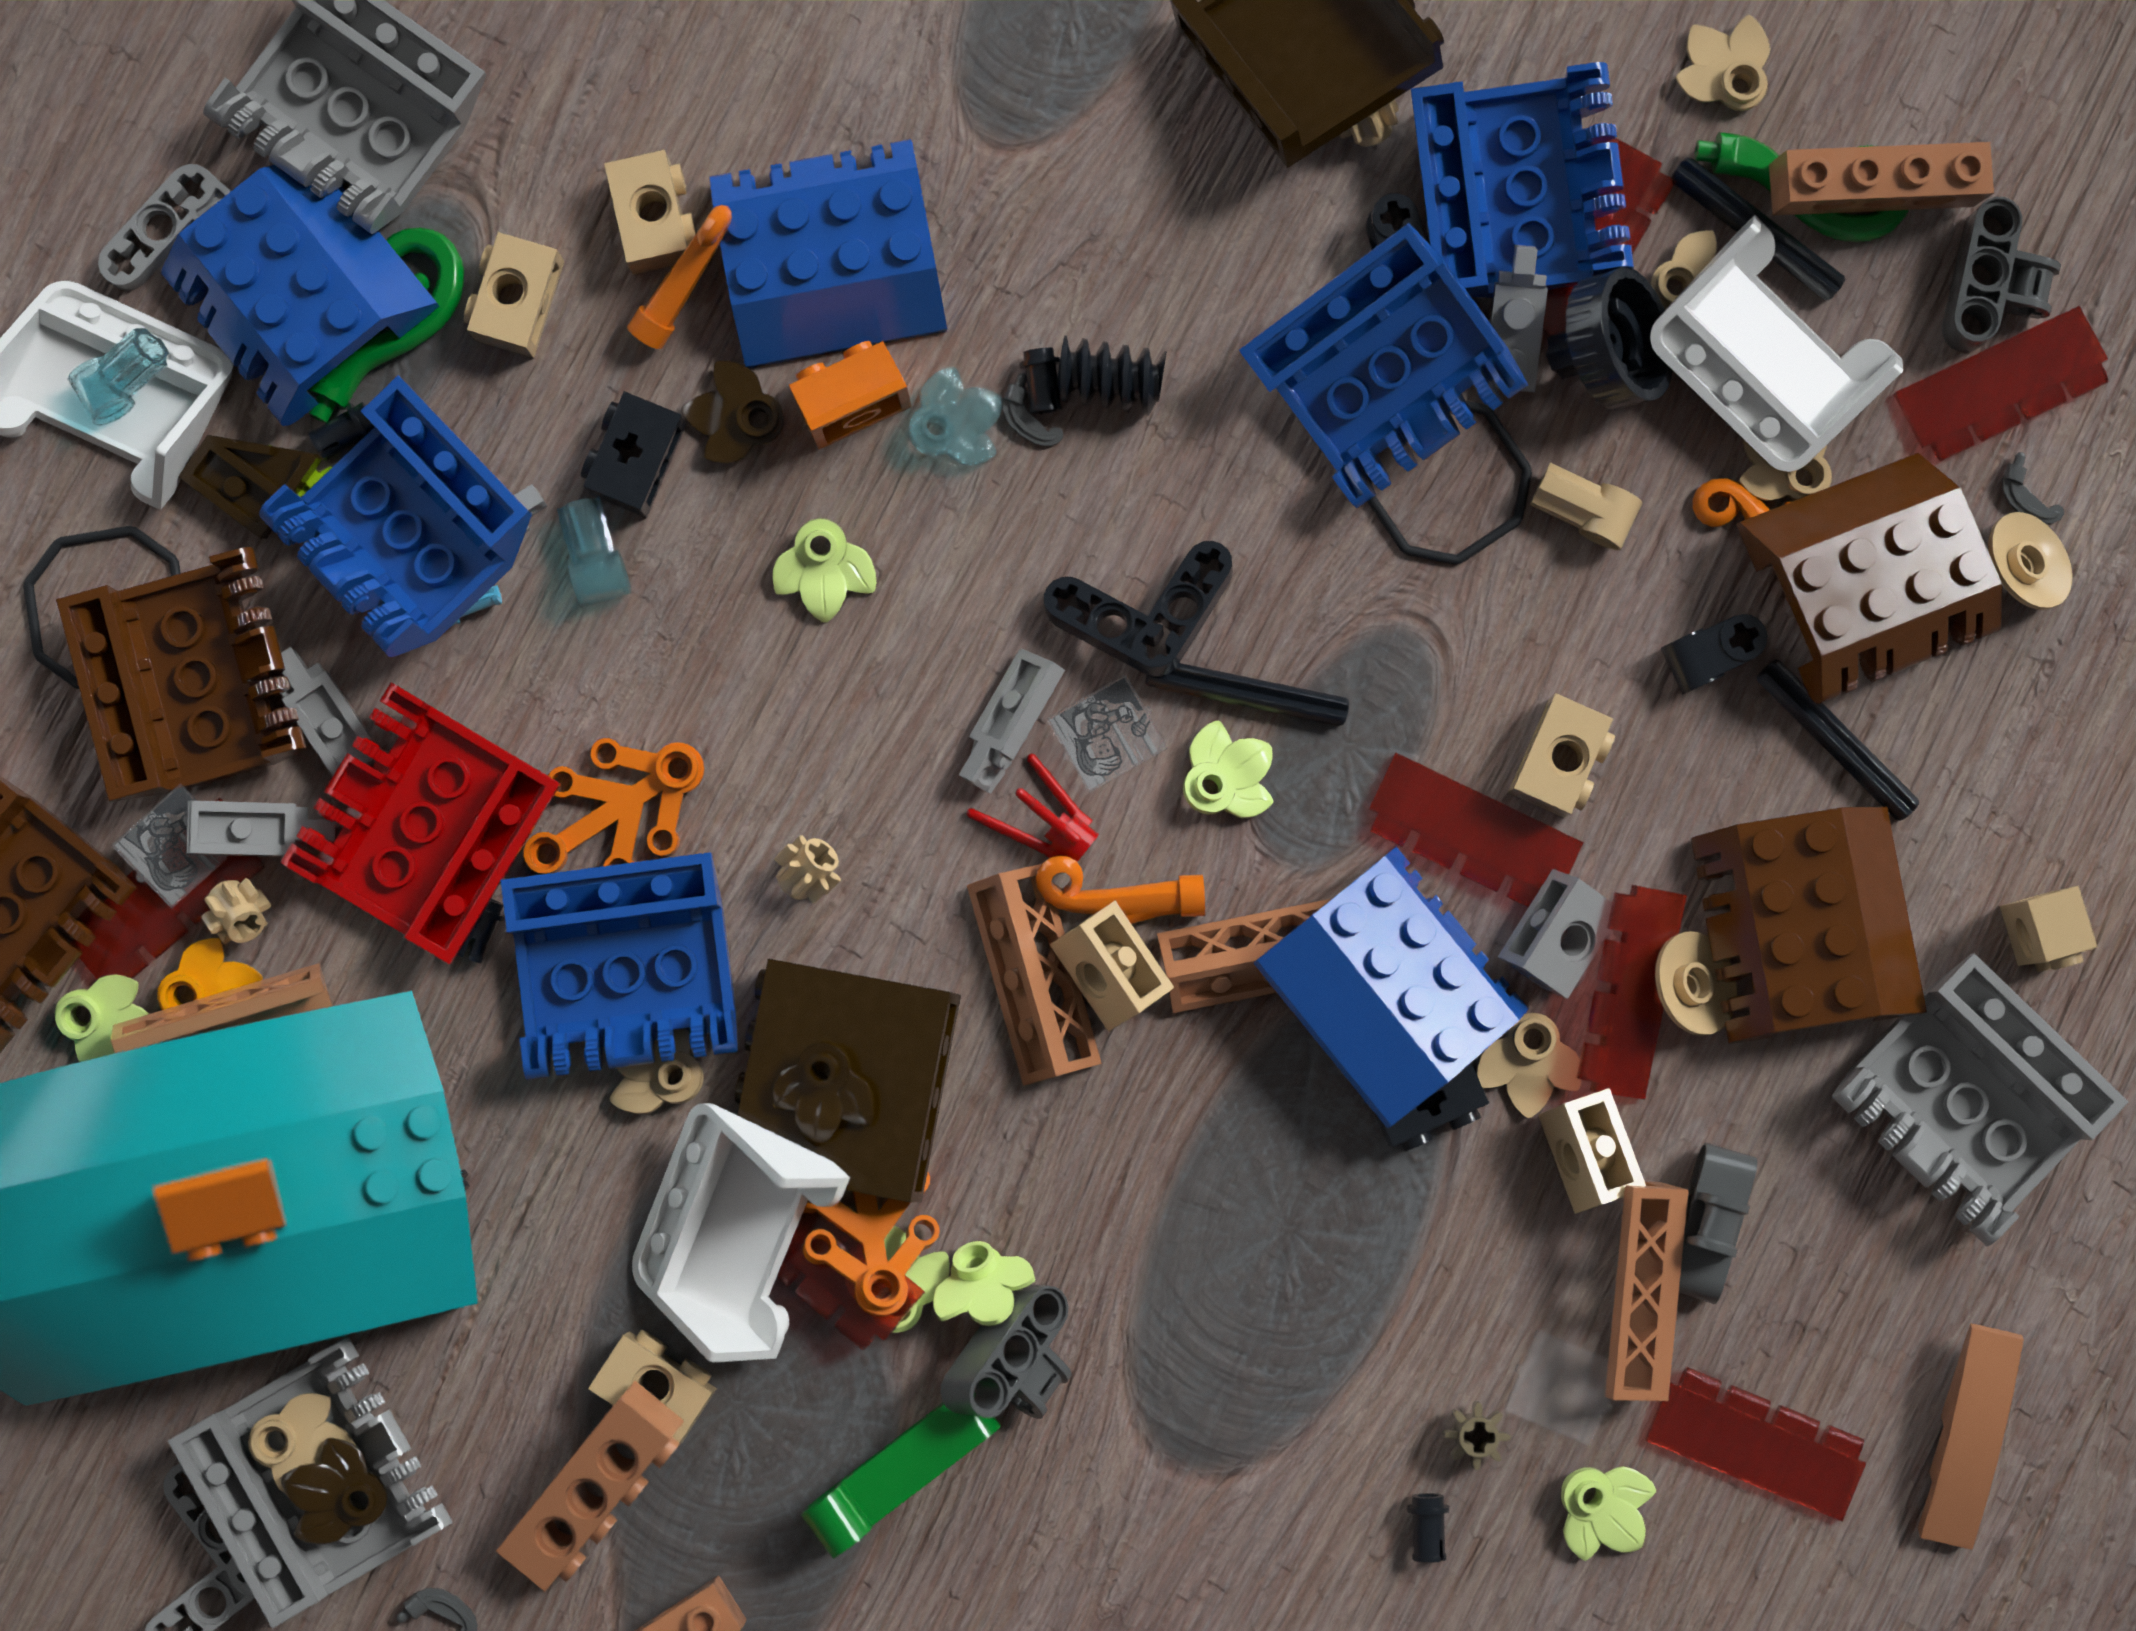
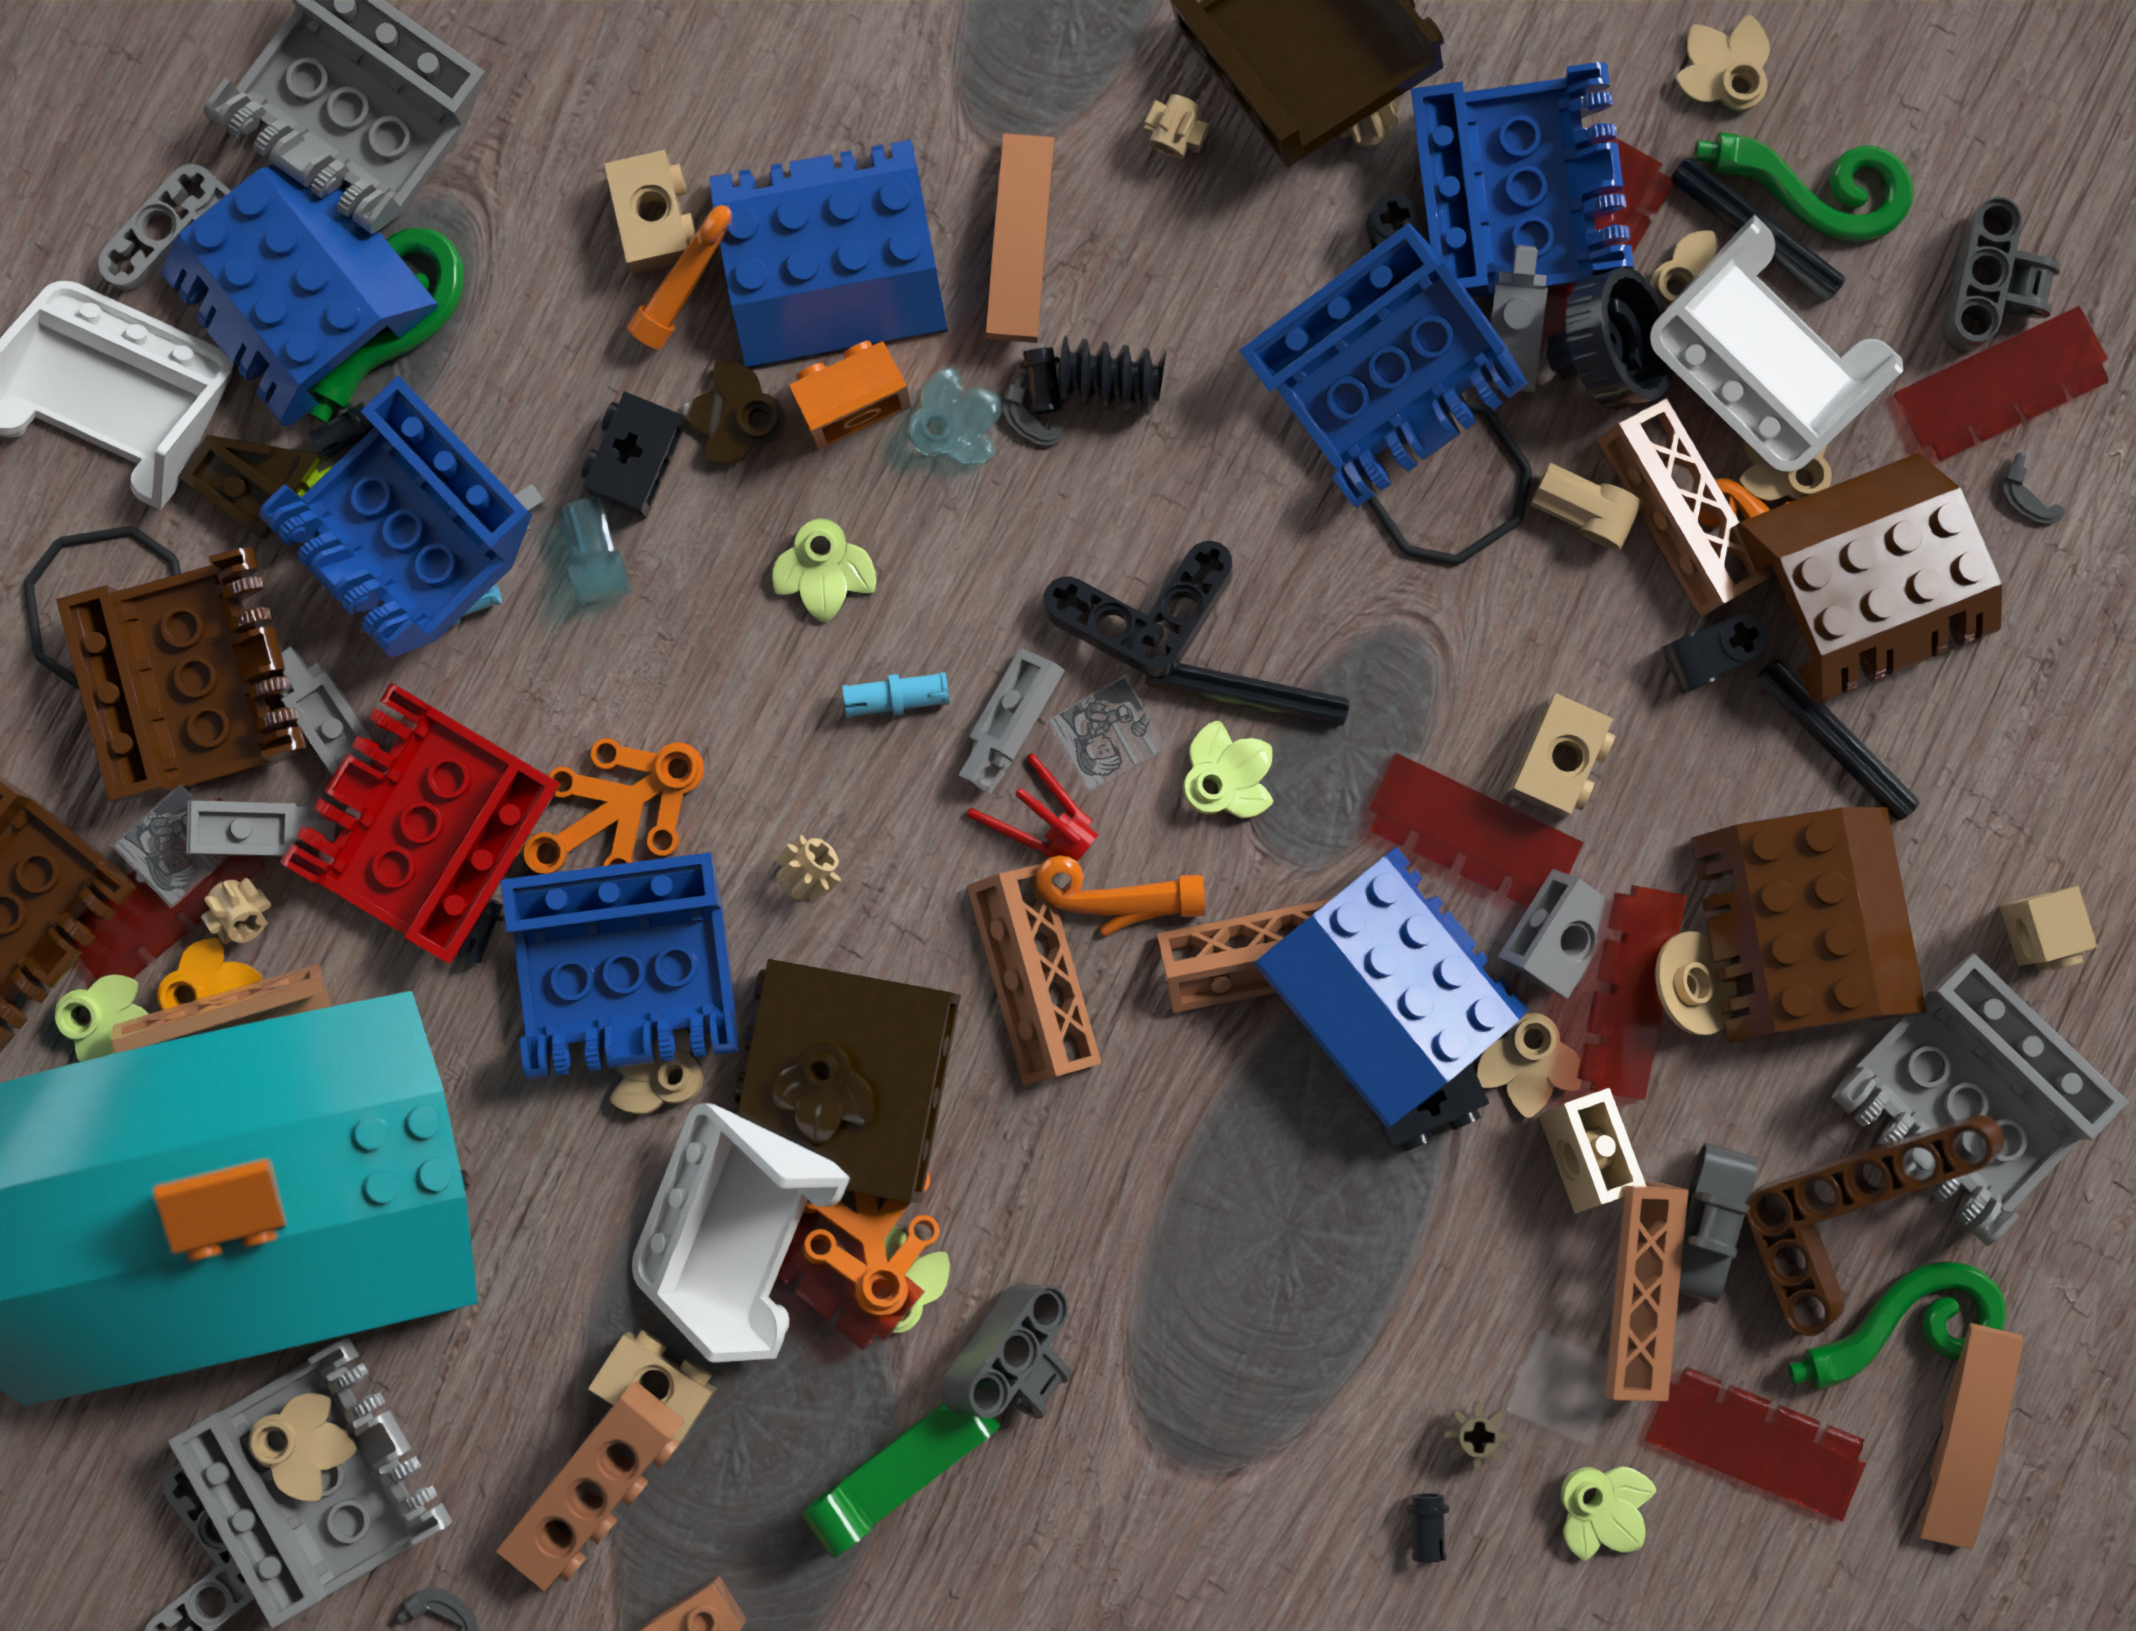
(110, 381): clear light blue piece -> none
(325, 1493): dark brown plate -> none
(520, 324): tan brick -> none
(895, 694): none -> medium azure pin
(982, 1284): yellowish green plate -> none
(1020, 238): none -> nougat slope
(1112, 966): tan brick -> none
(1176, 126): none -> tan gear
(1667, 512): none -> nougat fence
(1848, 1357): none -> green plant
(1851, 1193): none -> reddish brown beam
(1881, 178): nougat brick -> none
(2030, 560): tan dish -> none

